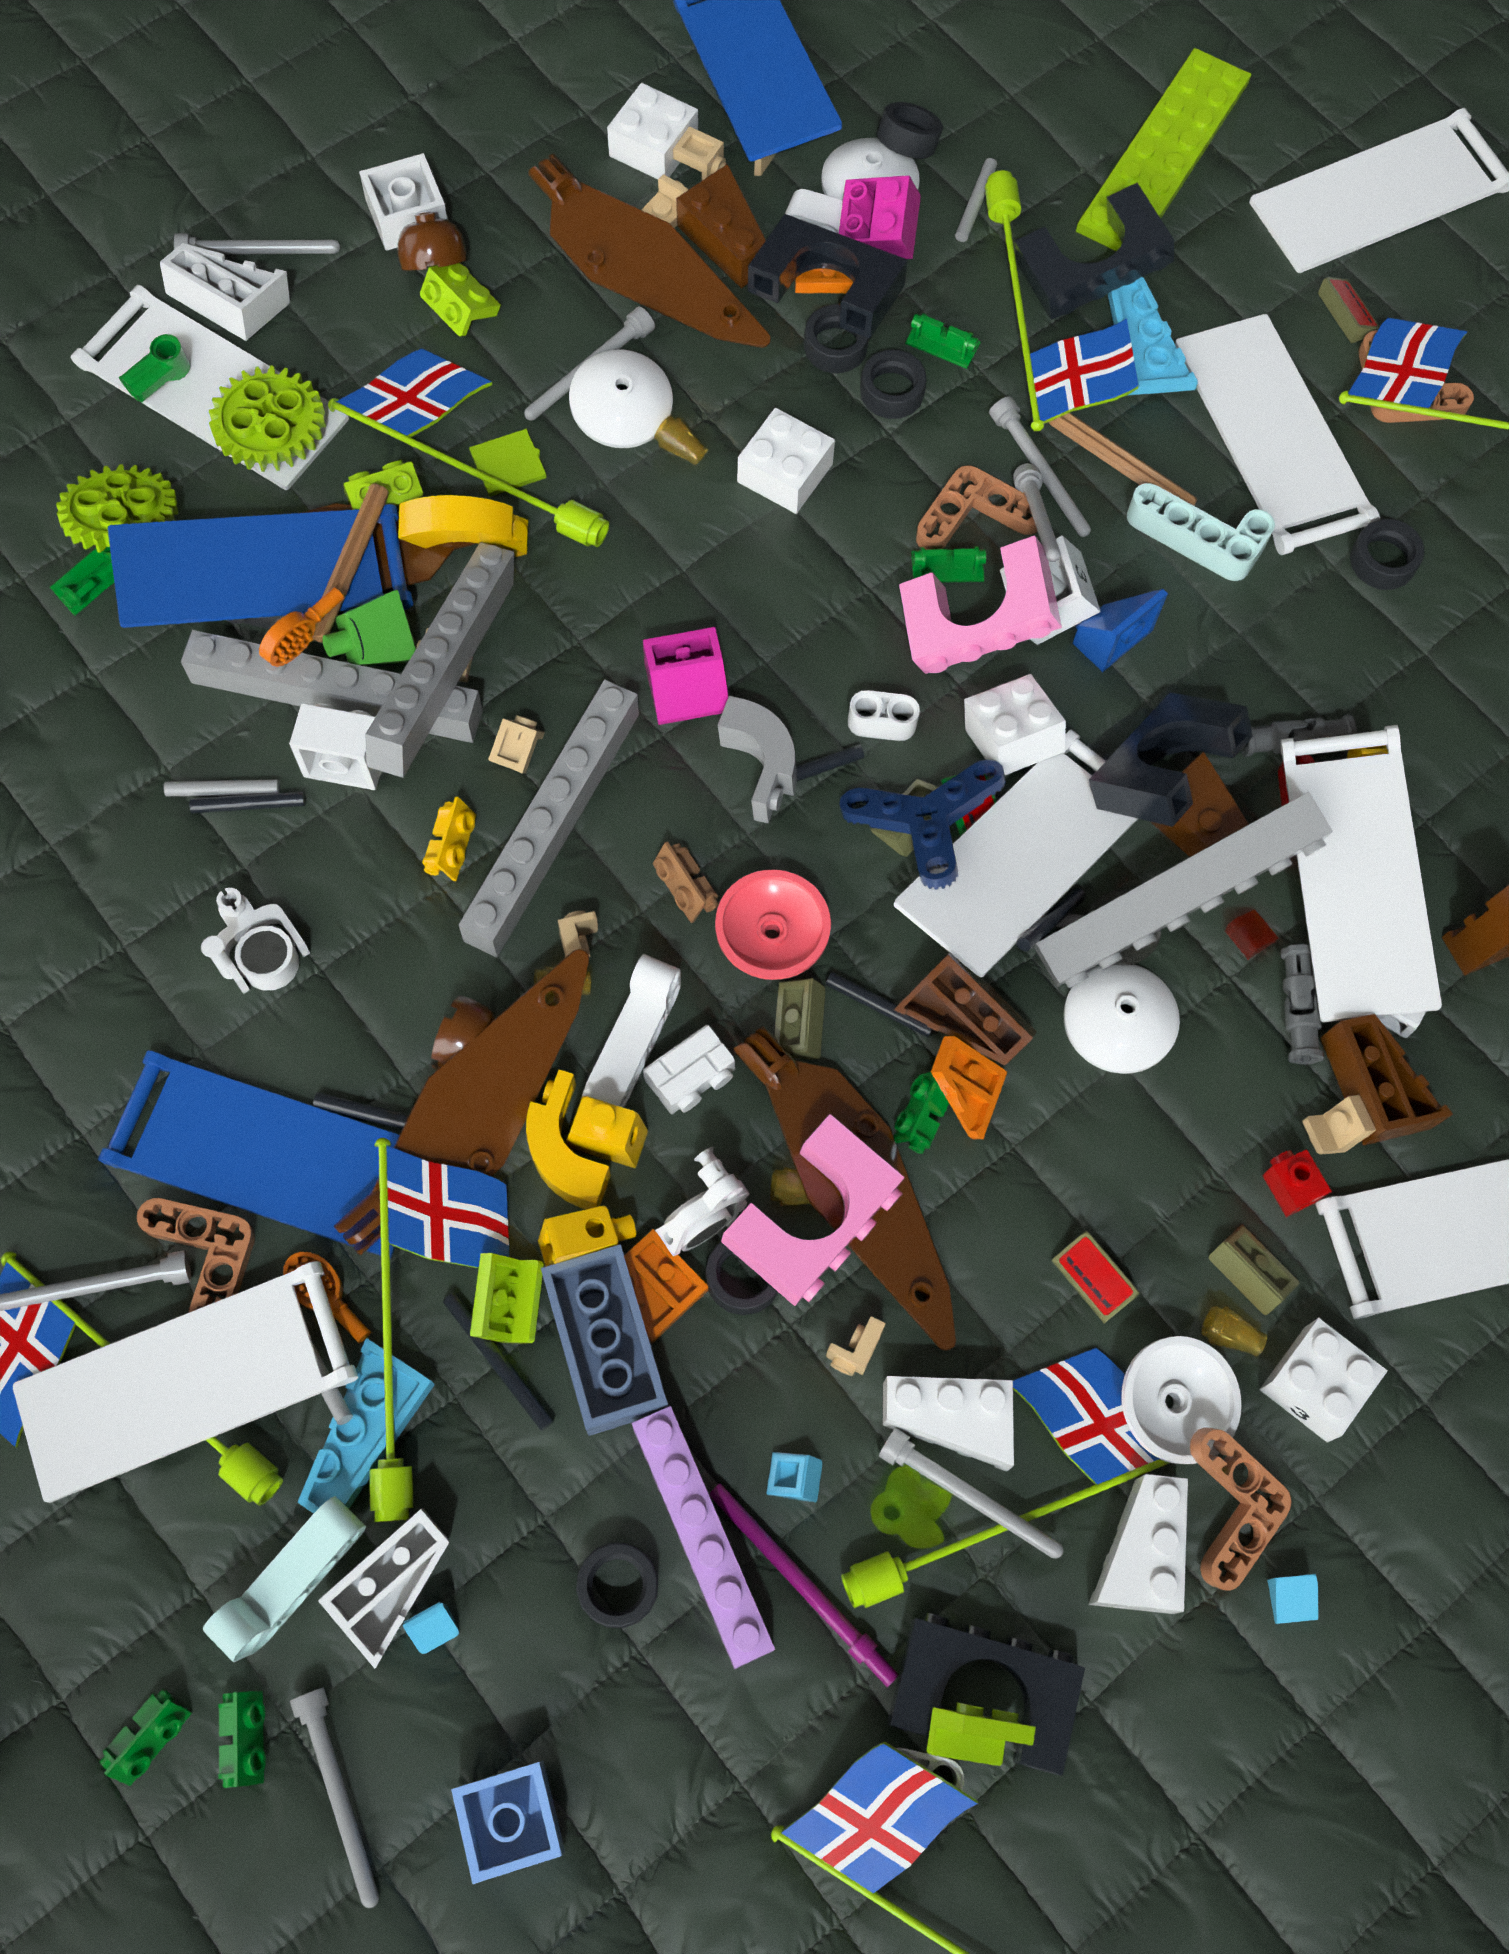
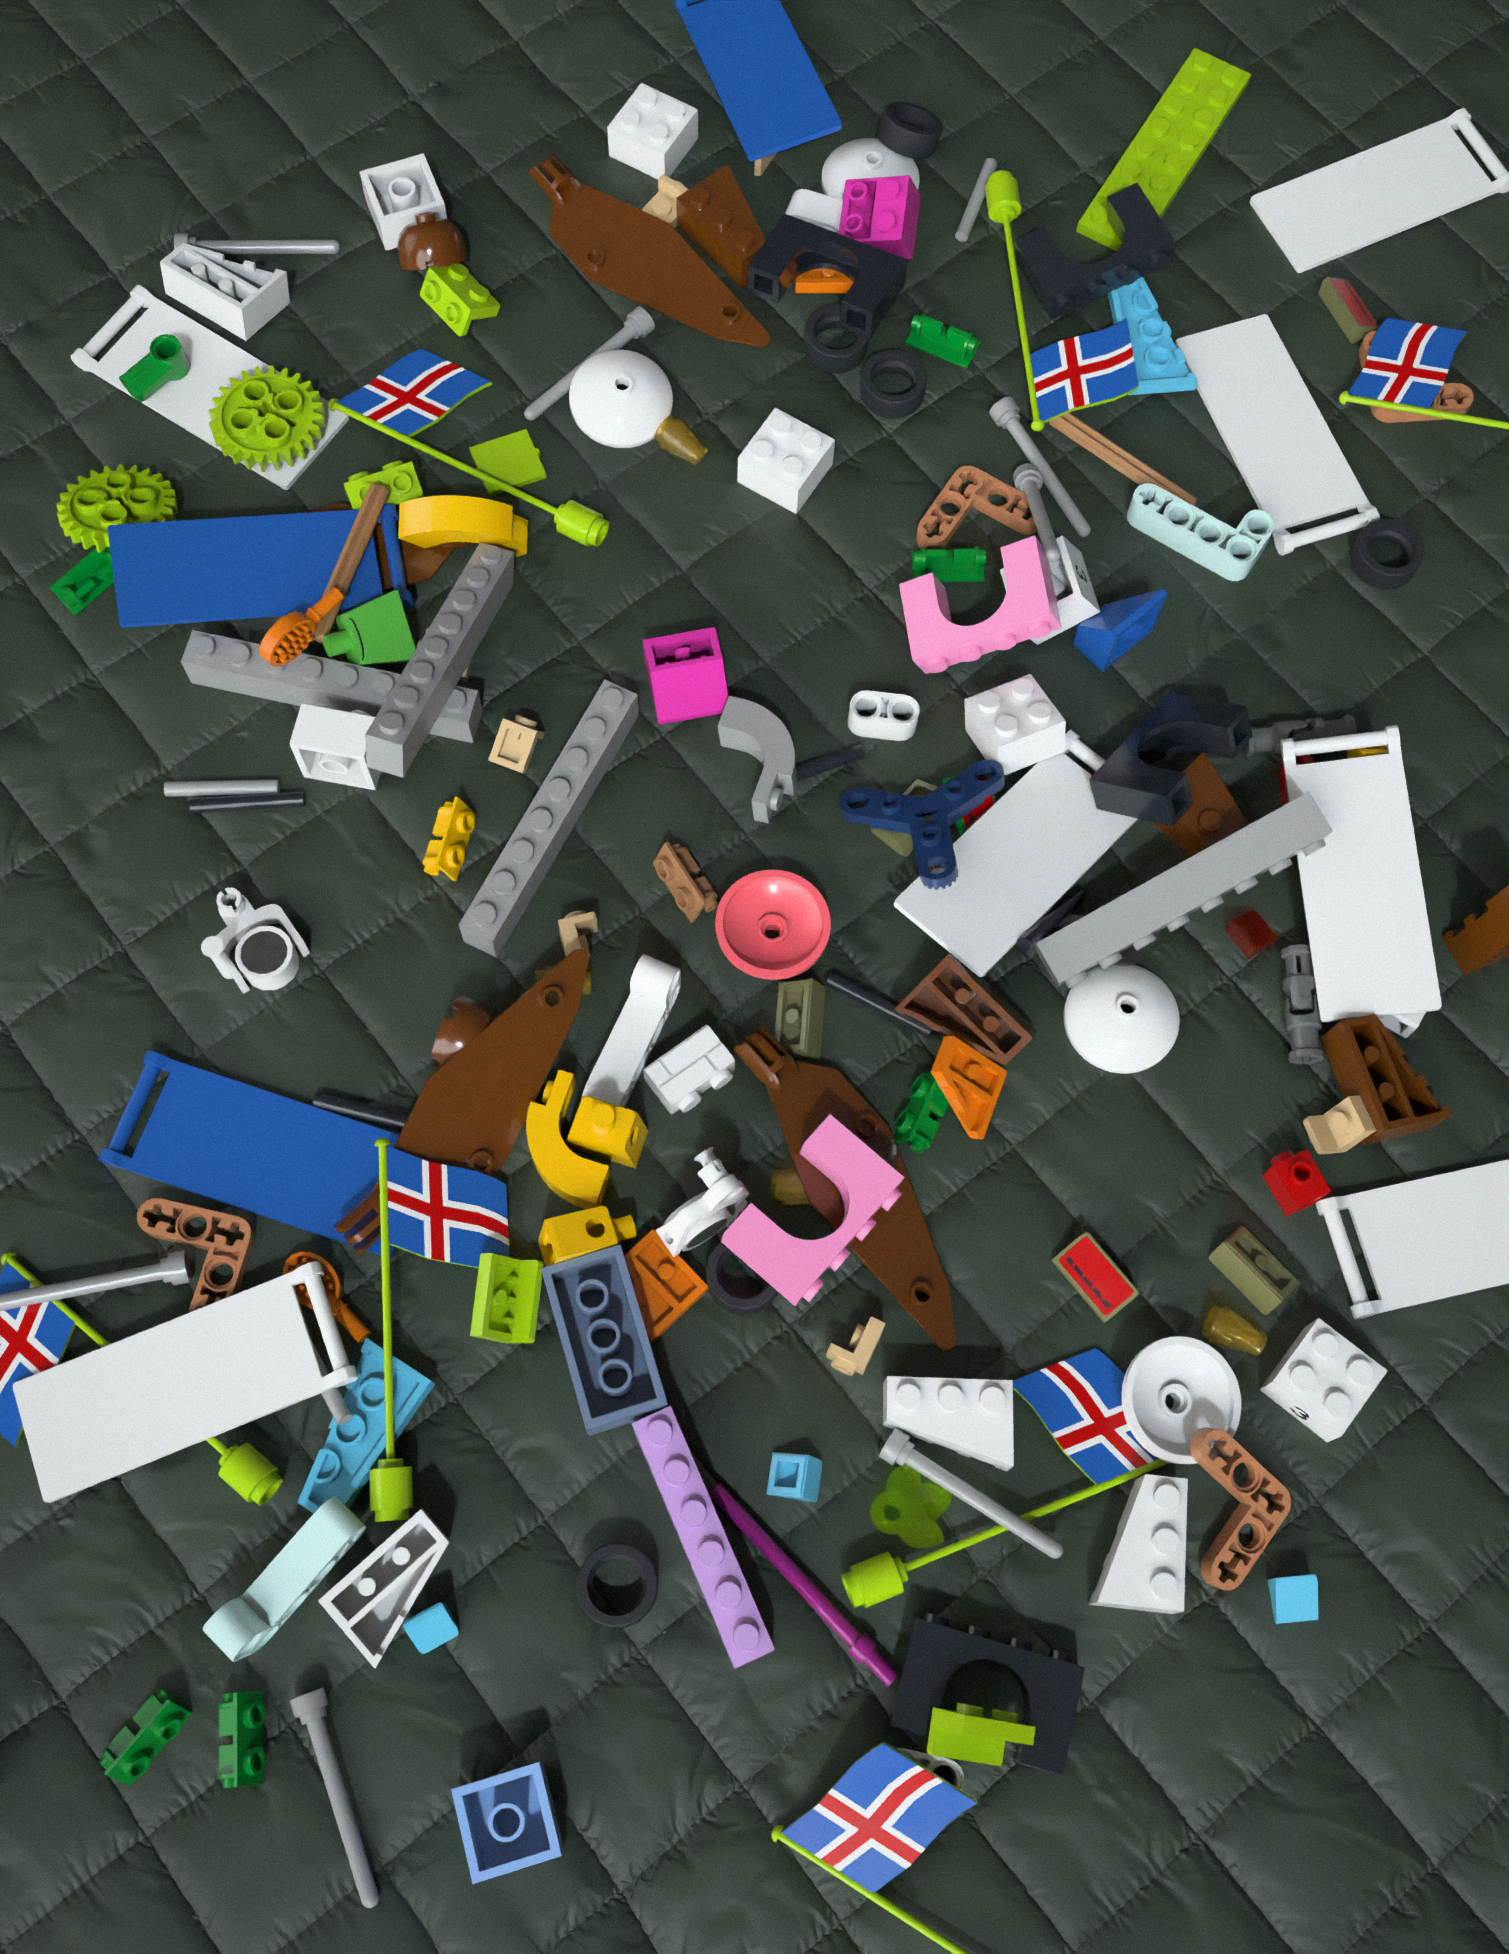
(500, 1364): black bar -> none
(700, 152): tan bracket -> none

